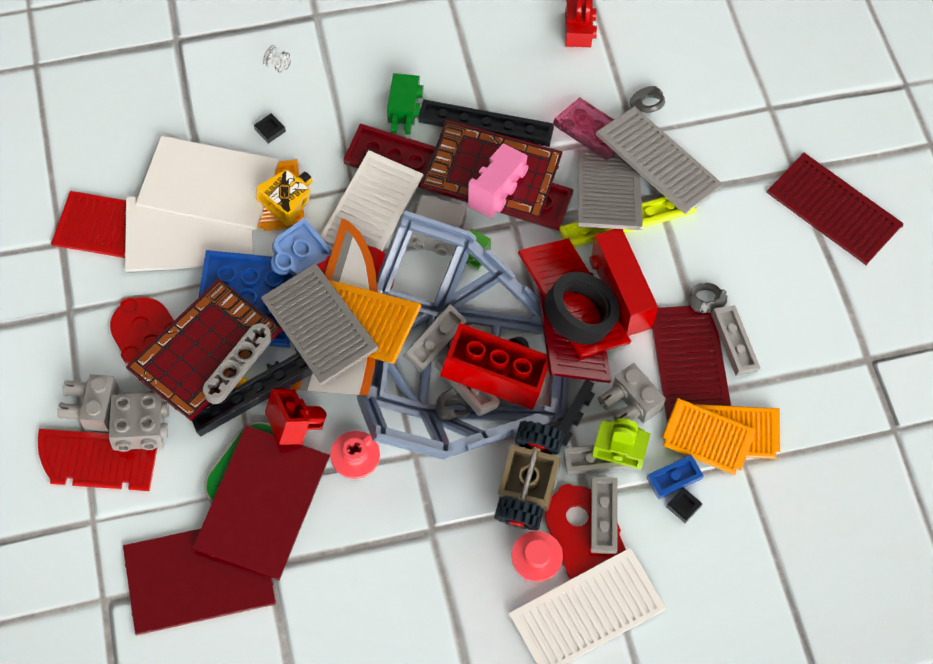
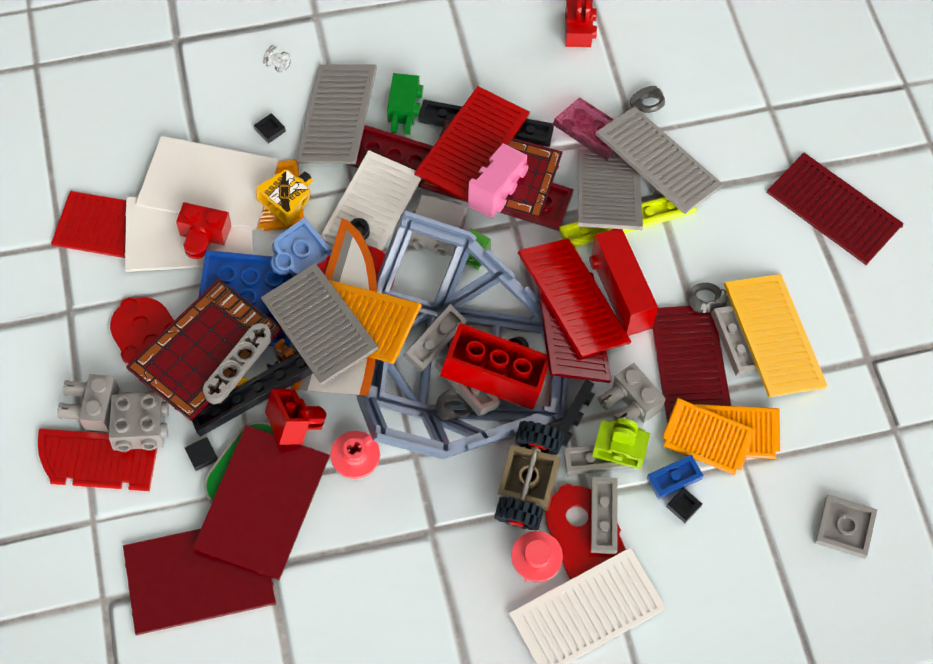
(201, 228): none -> red brick
(201, 453): none -> black tile
(282, 351): none -> reddish brown plate
(337, 114): none -> light grey window
(365, 226): none -> black bush
(470, 141): none -> red window
(570, 326): black tyre -> none
(775, 335): none -> yellow window
(846, 526): none -> light grey tile

